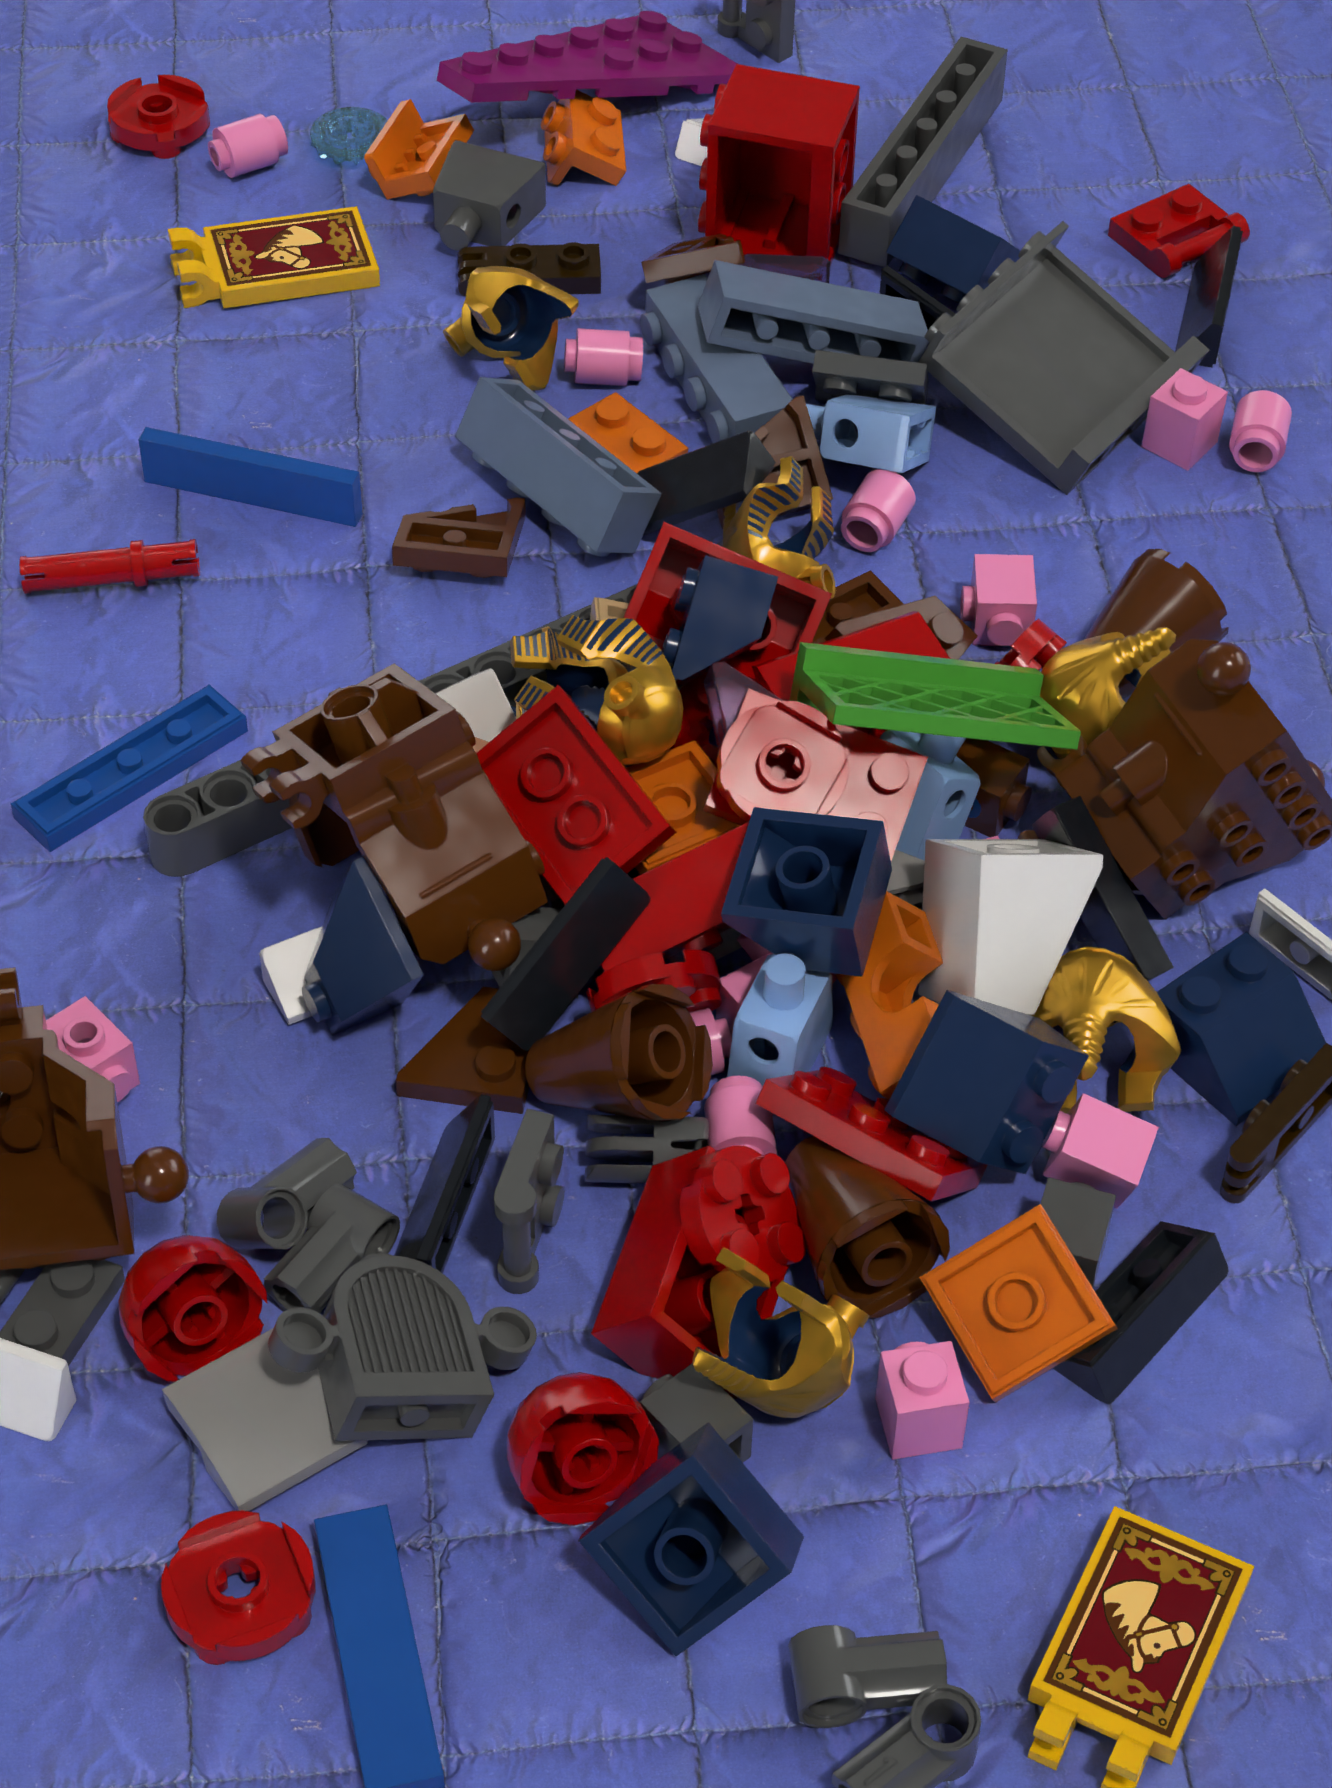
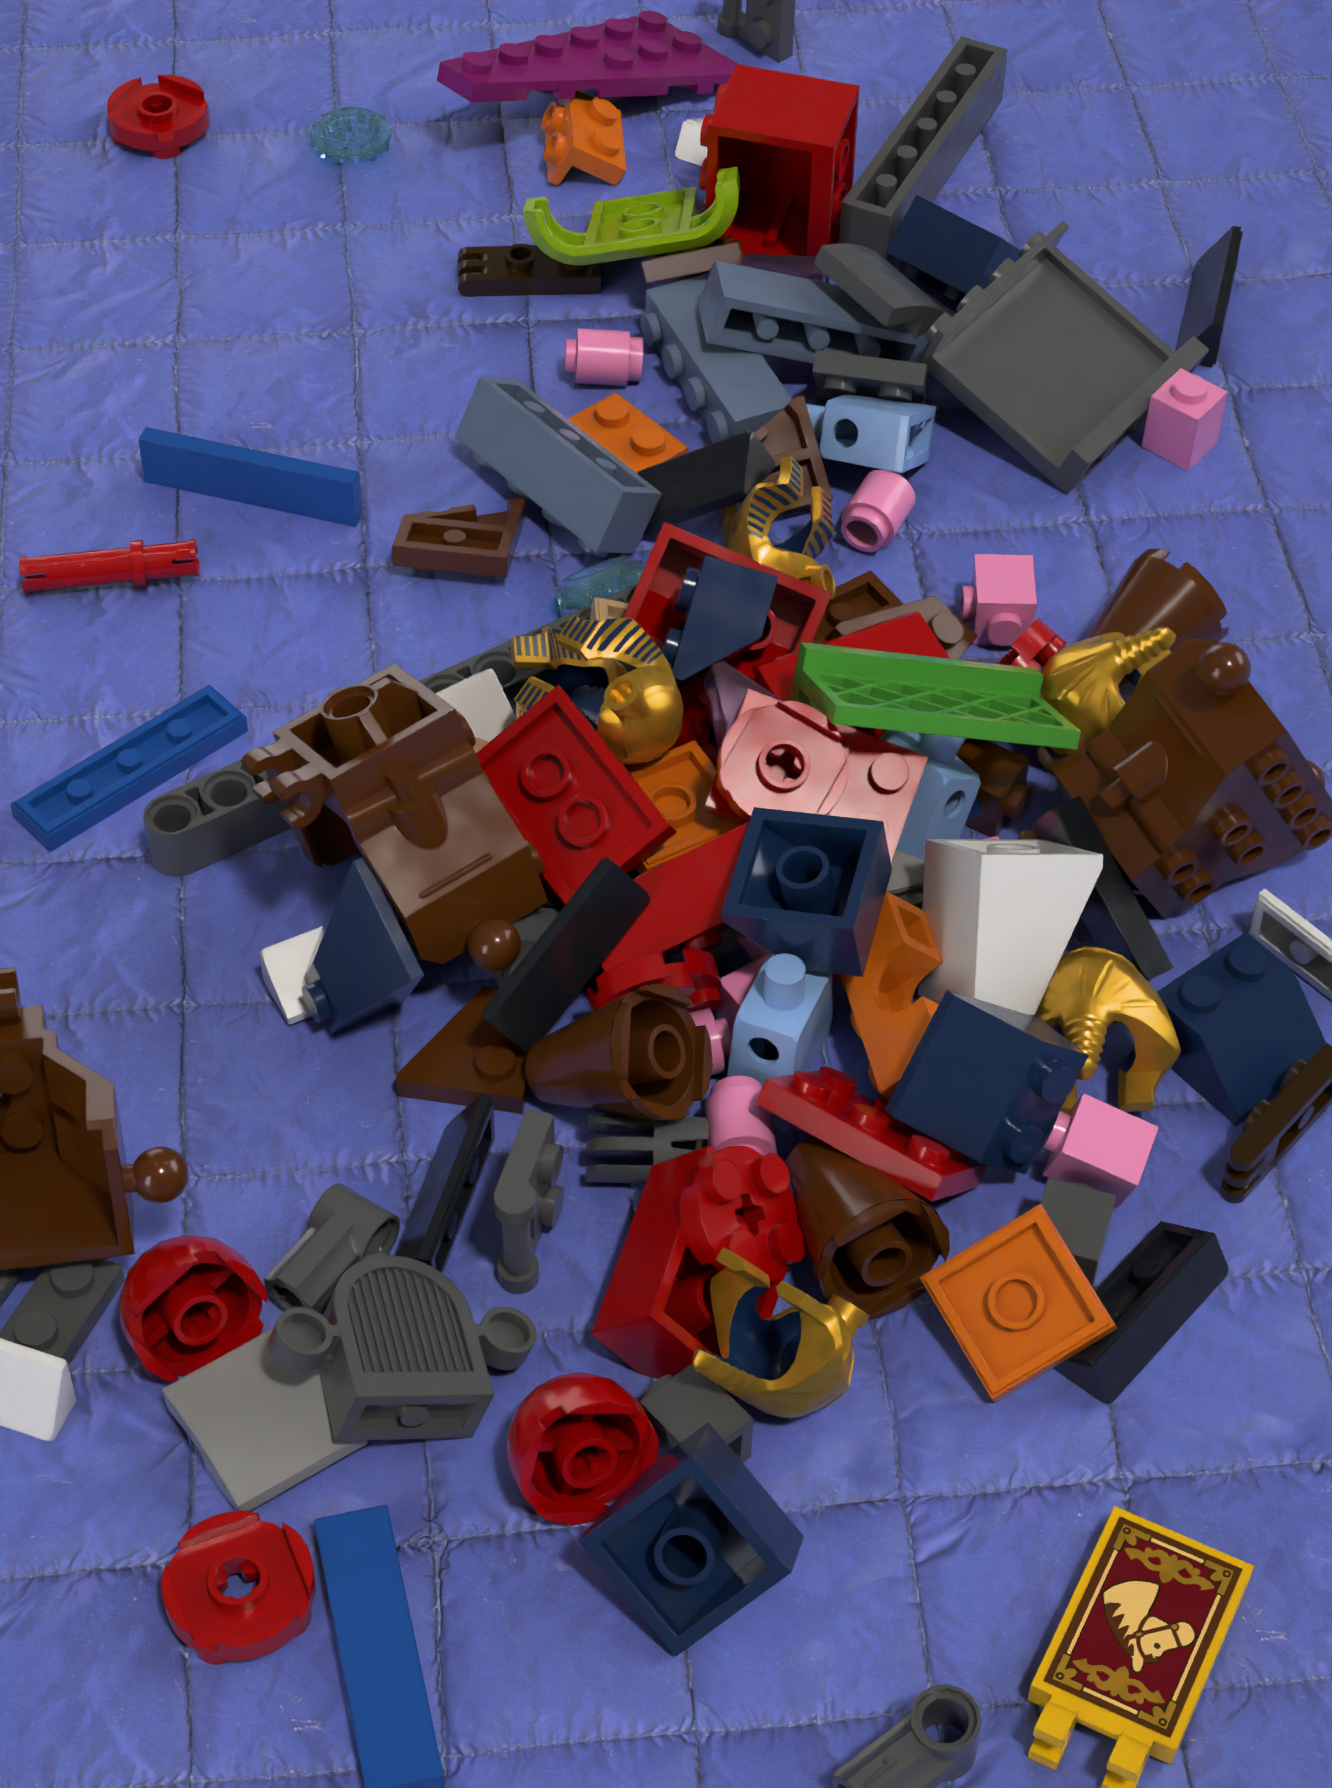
(96, 1043): bright pink brick -> none
(247, 145): bright pink brick -> none
(274, 258): tile -> none
(284, 1197): dark grey piece -> none
(412, 153): orange bracket -> none
(486, 196): dark grey torso -> none
(512, 316): piece -> none
(598, 581): none -> clear light blue gear
(637, 224): none -> lime piece
(847, 1675): dark grey piece -> none
(878, 287): none -> dark grey slope
(921, 1399): bright pink brick -> none
(1173, 229): red plate -> none
(1260, 430): bright pink brick -> none

